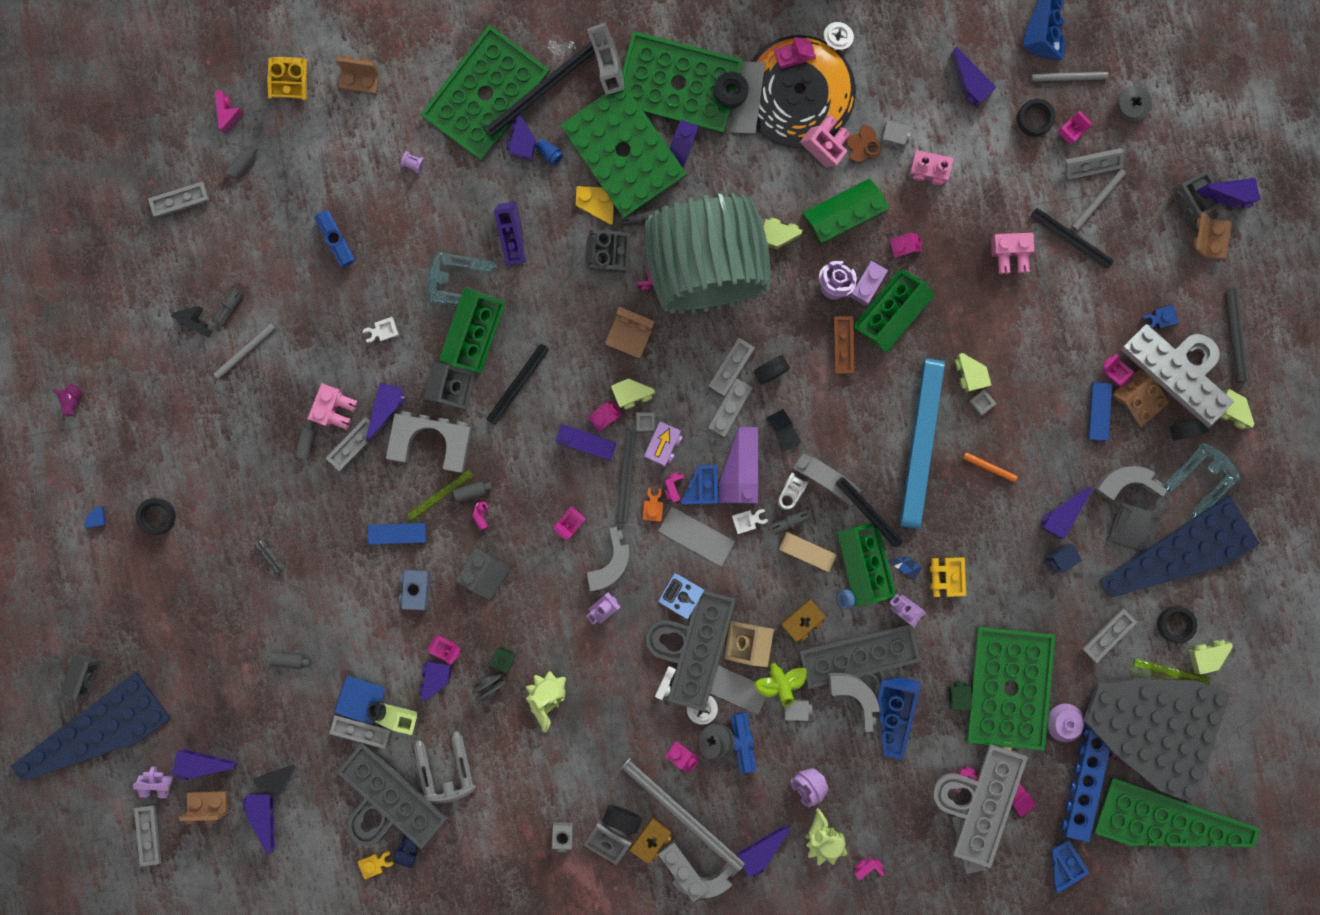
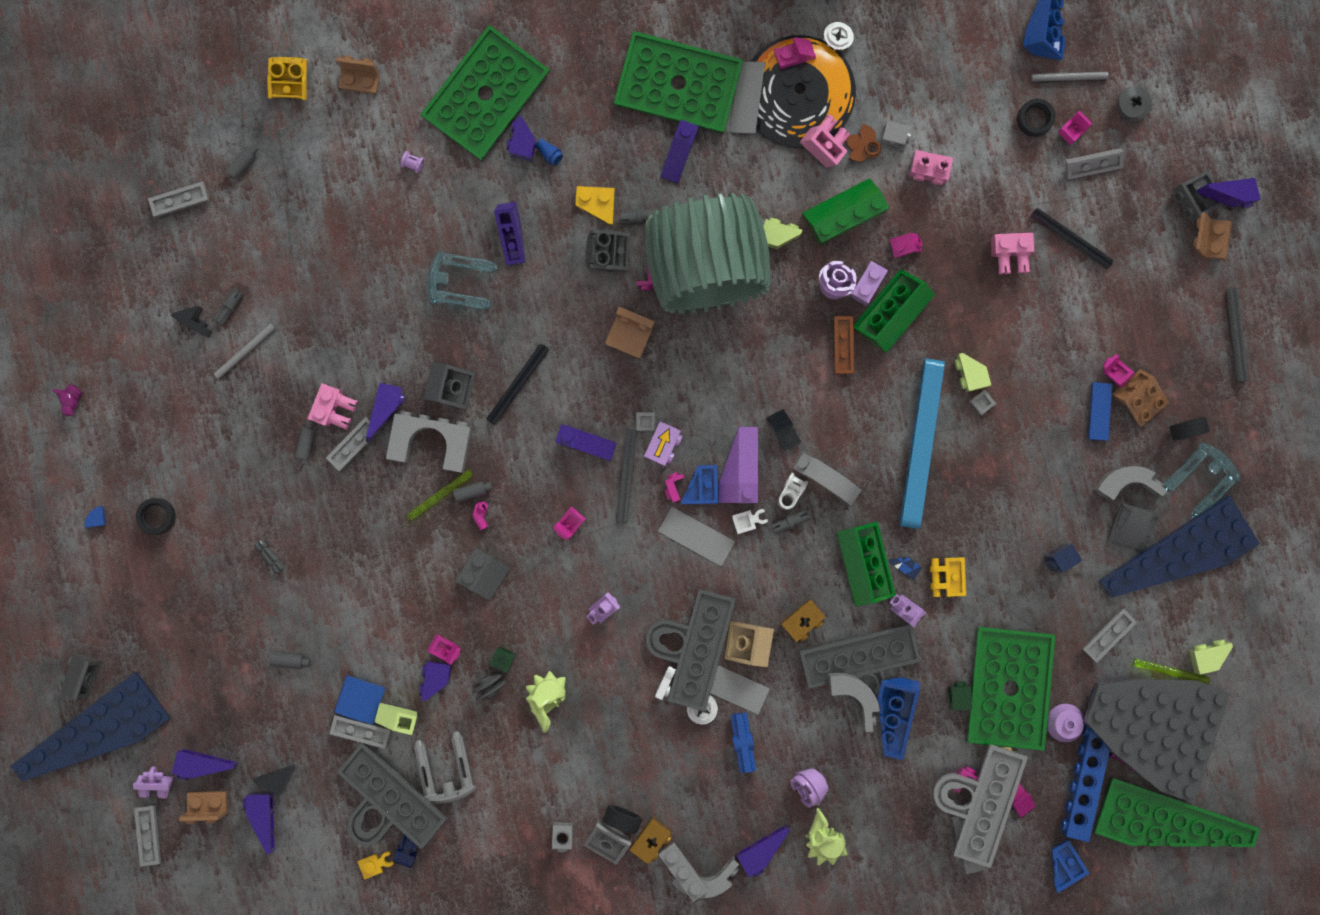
(226, 116): dark pink slope -> none
(339, 249): blue piece -> none
(376, 710): black tile -> none
(384, 330): white plate -> none
(397, 533): blue tile -> none
(418, 601): sand blue brick -> none
(472, 330): green slope -> none
(539, 90): black axle -> none
(562, 49): clear arm -> none
(605, 415): dark pink bracket -> none
(608, 59): light grey arch -> none
(608, 575): light grey arch -> none
(628, 179): green plate -> none
(630, 391): yellowish green slope -> none
(653, 509): orange plate -> none
(681, 595): light blue sticker -> none
(682, 757): dark pink bracket -> none
(682, 815): light grey axle -> none
(716, 742): dark grey piece -> none
(723, 97): black tyre -> none
(730, 407): light grey plate -> none
(731, 367): light grey plate -> none
(771, 370): black tyre -> none
(781, 683): lime plant -> none
(798, 711): light grey brick -> none
(807, 552): tan beam -> none
(846, 599): medium blue tile -> none
(863, 867): dark pink bracket -> none
(869, 512): black axle -> none
(972, 81): dark purple slope -> none
(990, 467): orange bar -> none
(1062, 517): dark purple slope -> none
(1099, 199): light grey bar -> none
(1163, 317): blue plate -> none
(1179, 376): light grey plate -> none
(1192, 624): black tyre -> none
(1238, 412): yellowish green slope -> none

